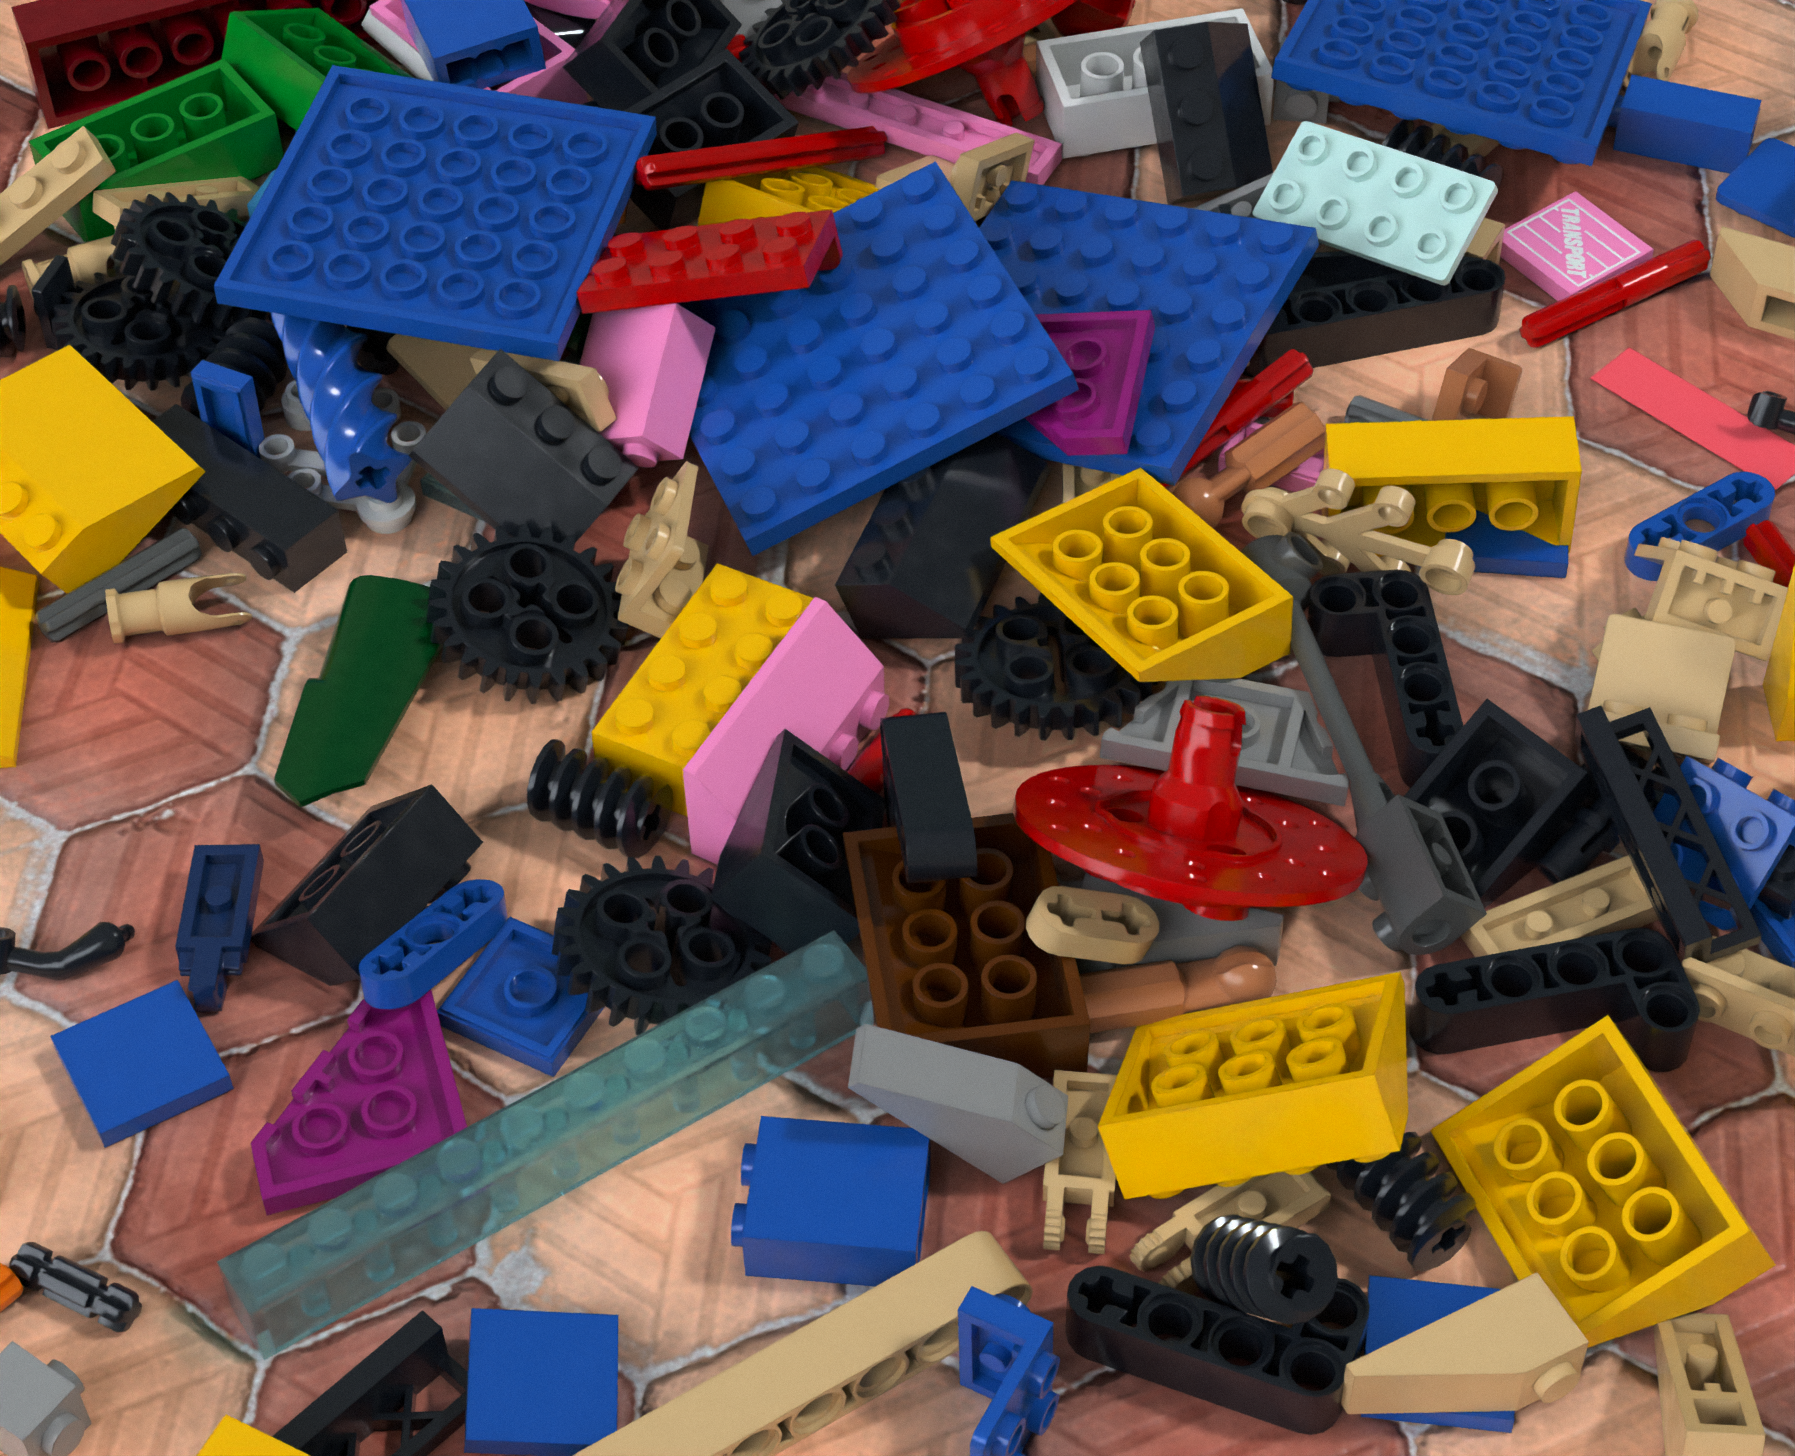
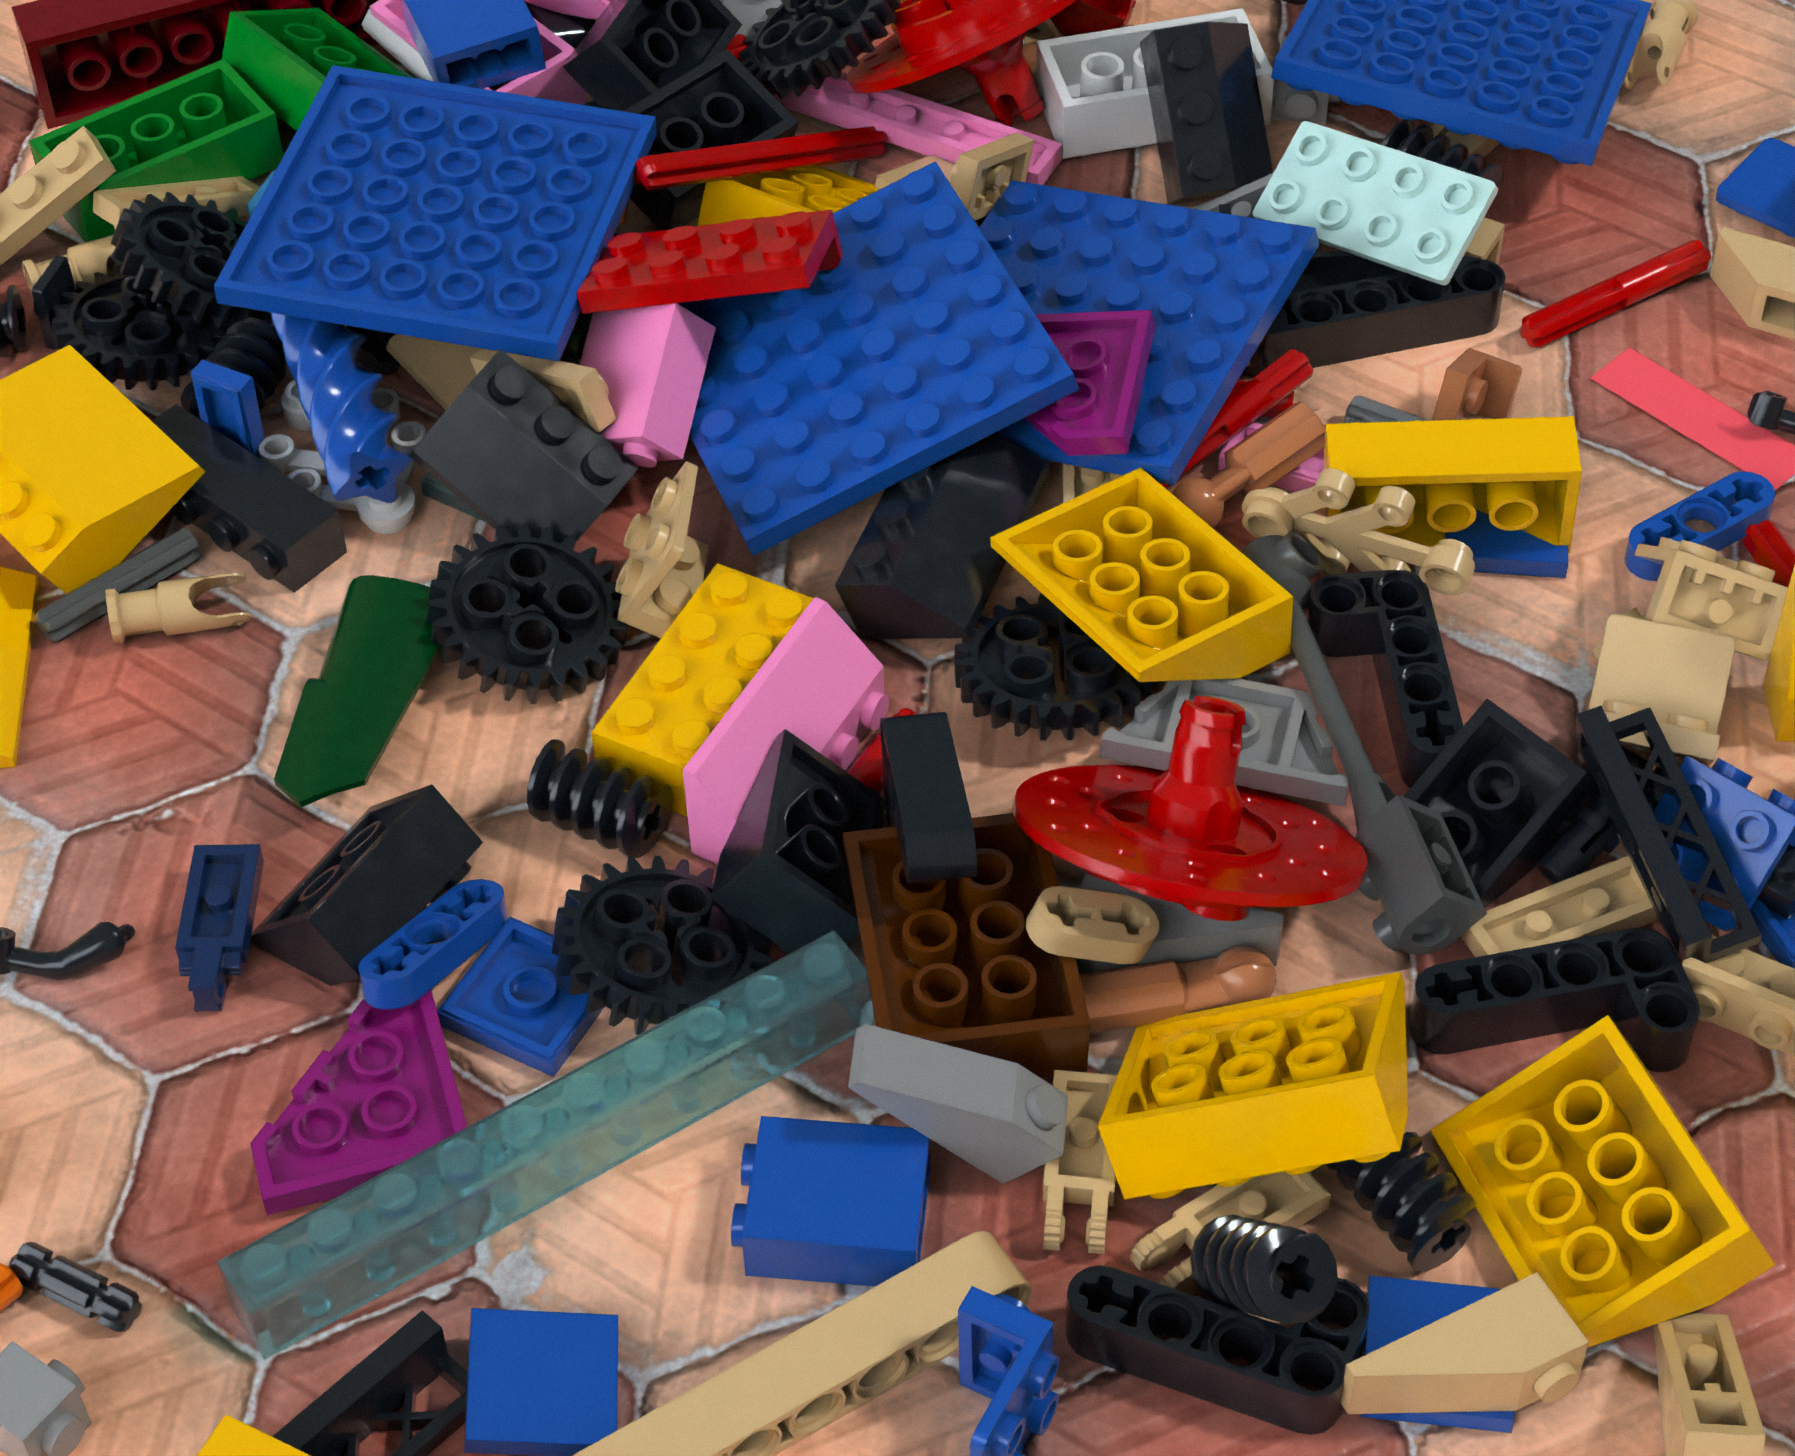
(141, 1063): blue tile -> none
(1571, 247): bright pink tile -> none
(1684, 124): blue brick -> none

